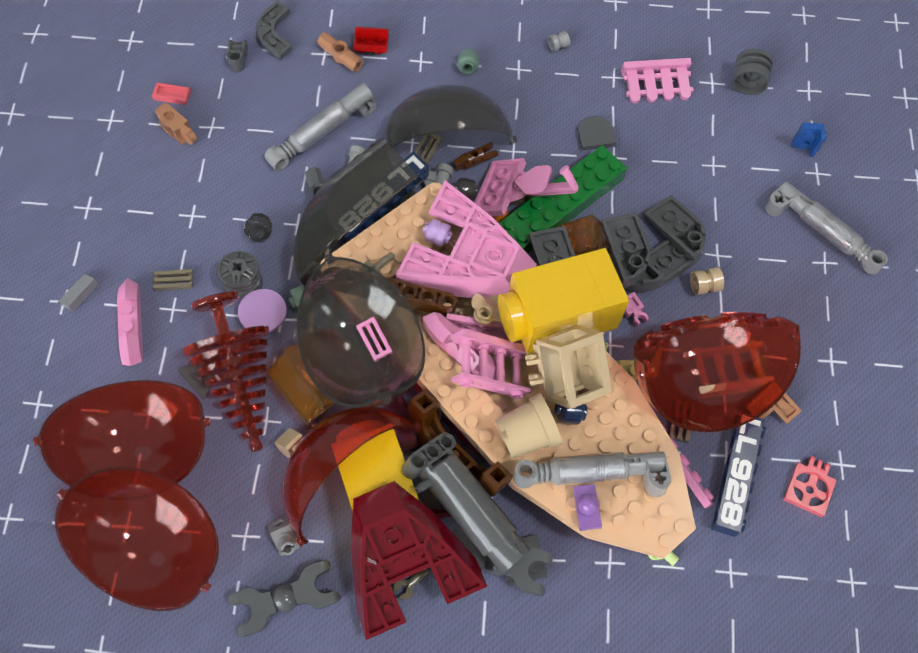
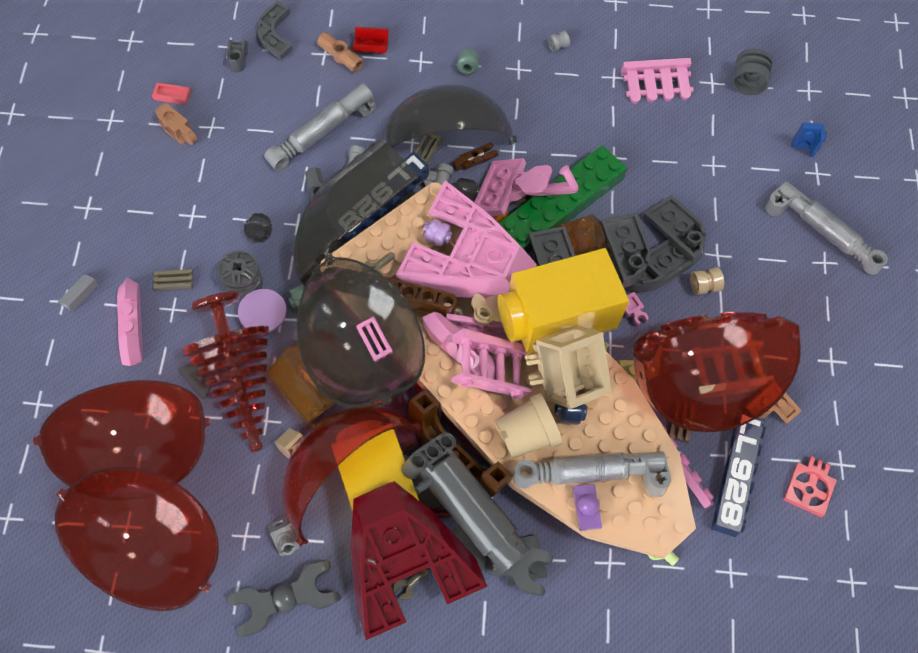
(596, 132): dark grey tile -> none

